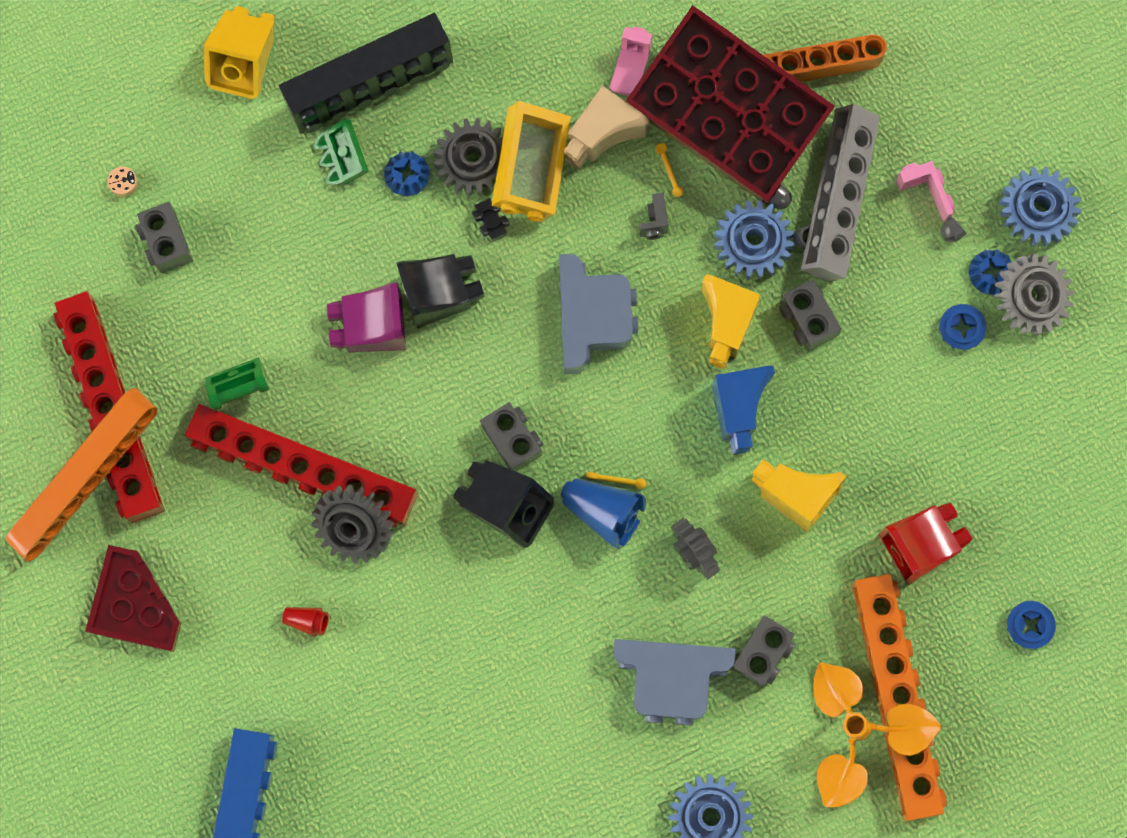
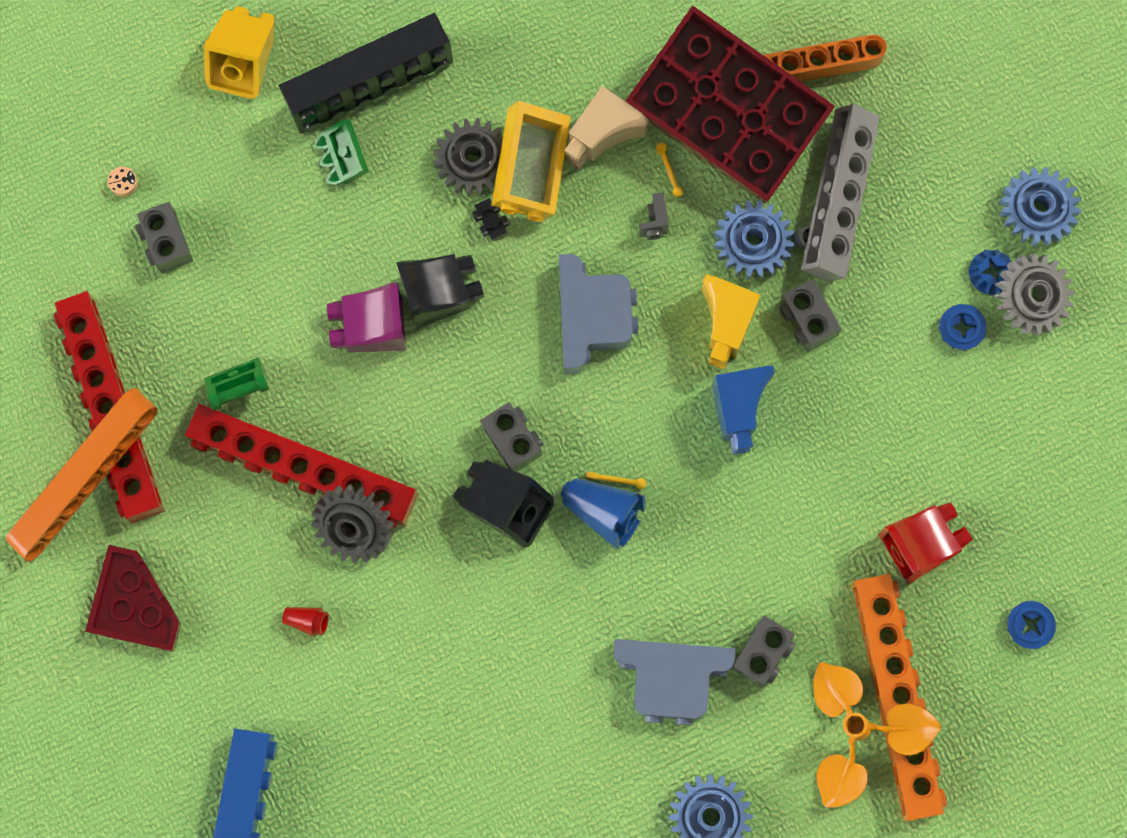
(414, 183): blue gear -> none
(632, 60): bright pink bracket -> none
(695, 548): dark grey gear -> none
(781, 198): dark grey hinge -> none
(796, 493): yellow hips -> none
(914, 175): bright pink bracket -> none
(952, 231): dark grey hinge -> none

